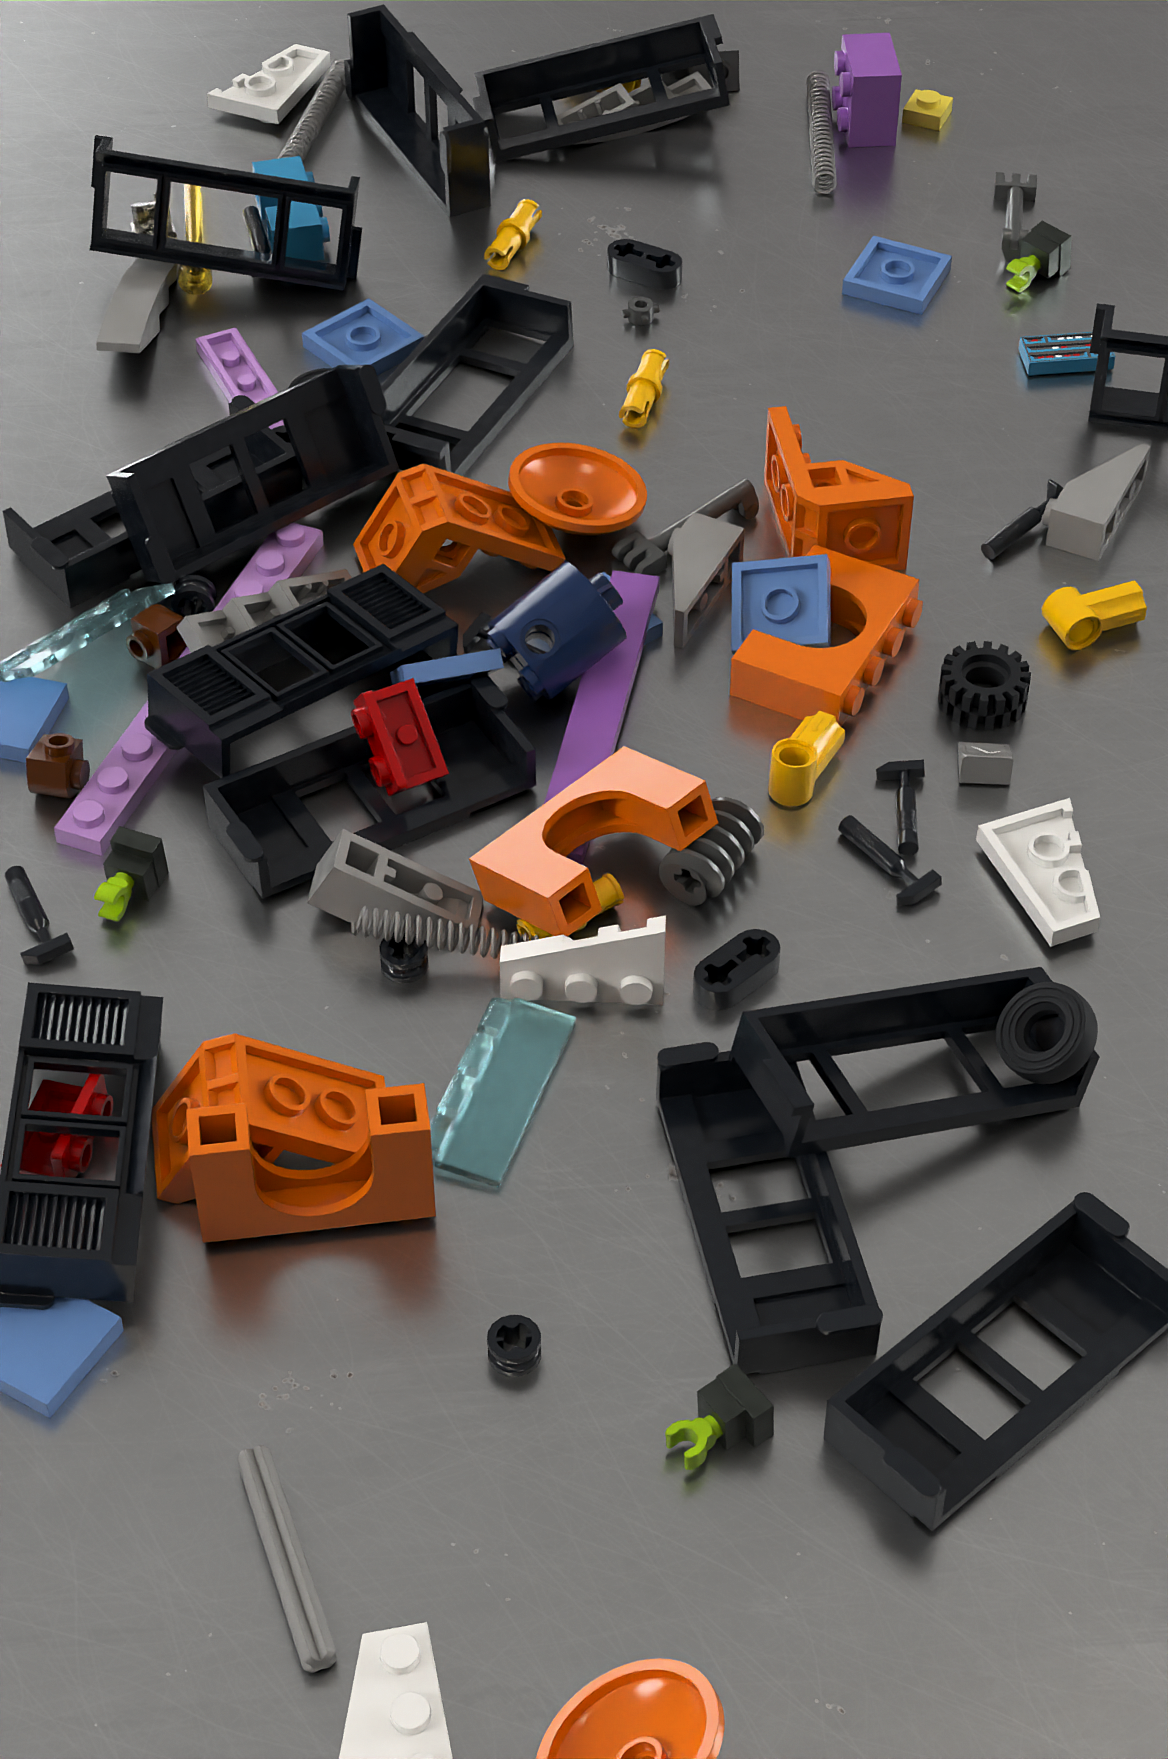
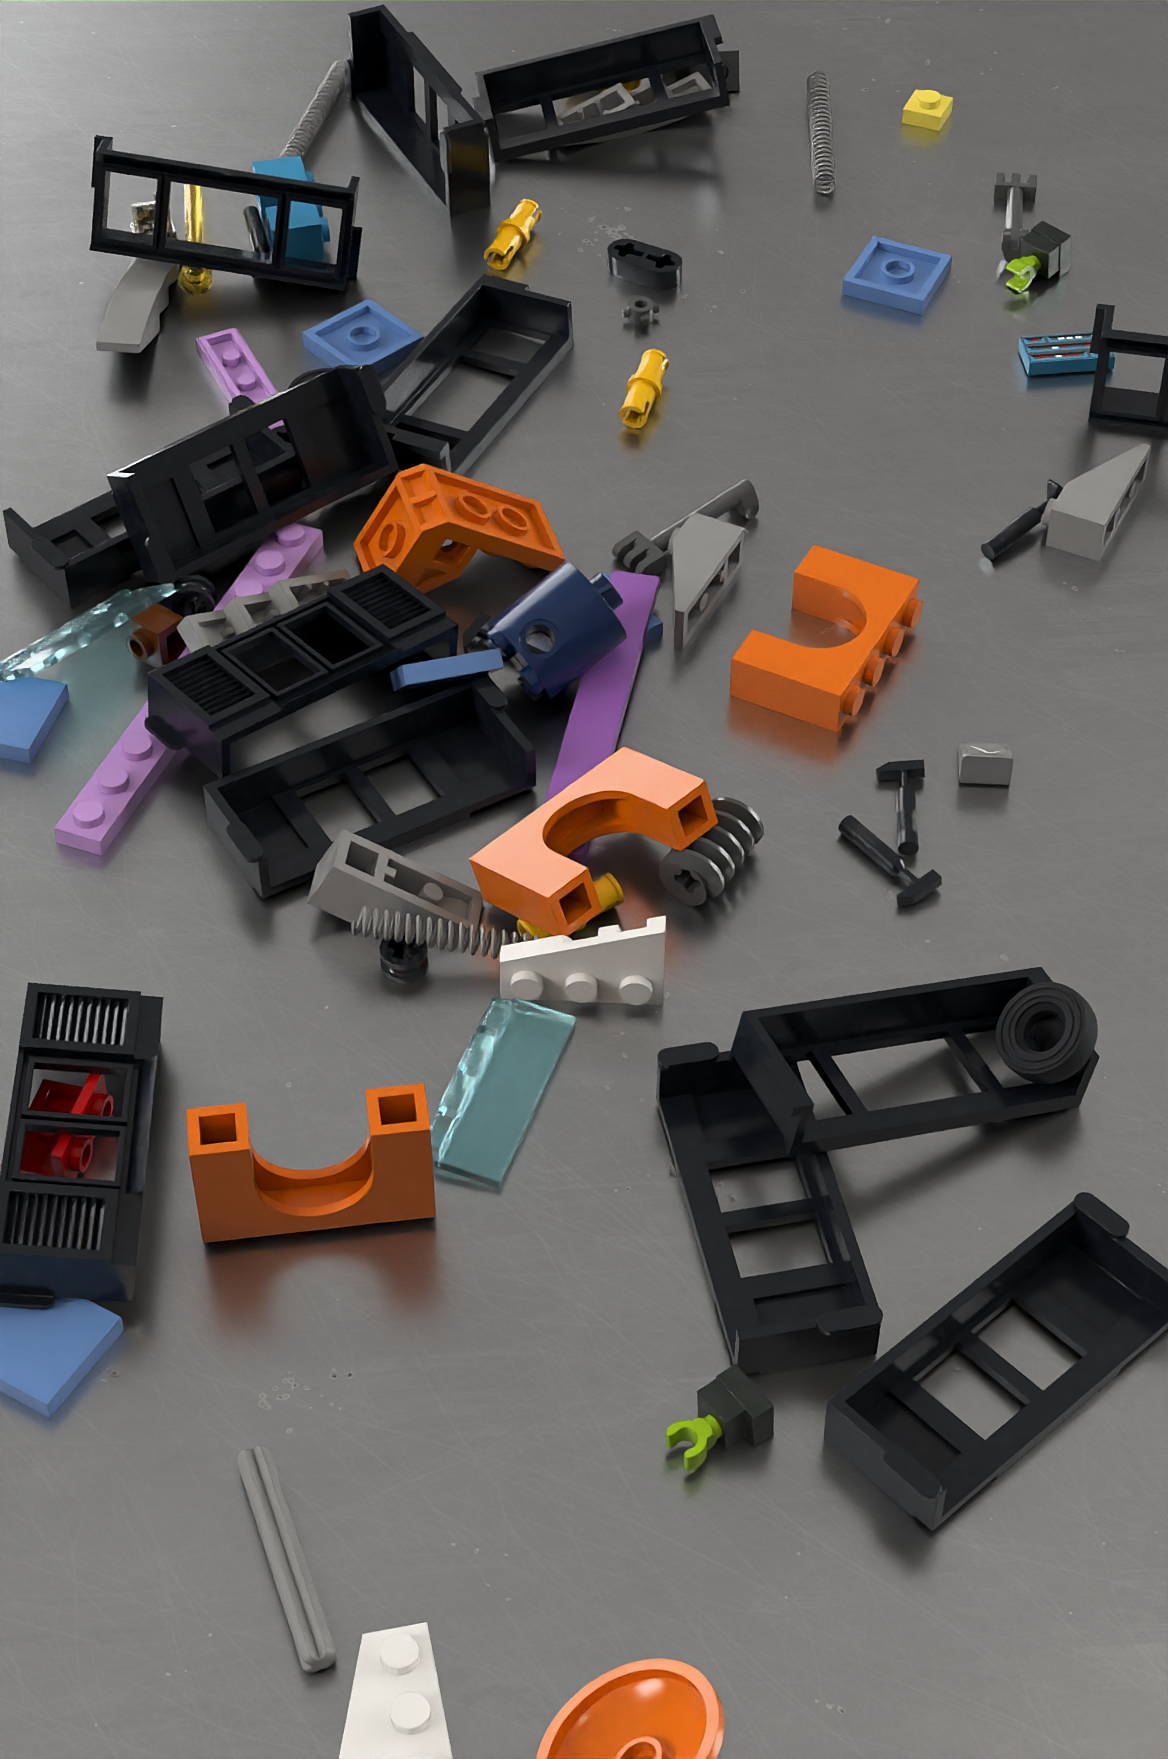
(36, 920): black piece -> none
(57, 766): reddish brown plate -> none
(131, 869): pearl dark grey piece -> none
(274, 89): white wing -> none
(290, 1101): orange bracket -> none
(399, 737): red bracket -> none
(517, 1360): black bush -> none
(577, 488): orange dish -> none
(731, 965): black beam -> none
(783, 600): medium blue tile -> none
(802, 758): yellow piece -> none
(834, 501): orange bracket -> none
(867, 90): medium lavender brick -> none
(979, 703): black tyre -> none
(1044, 869): white wing -> none
(1083, 617): yellow piece -> none

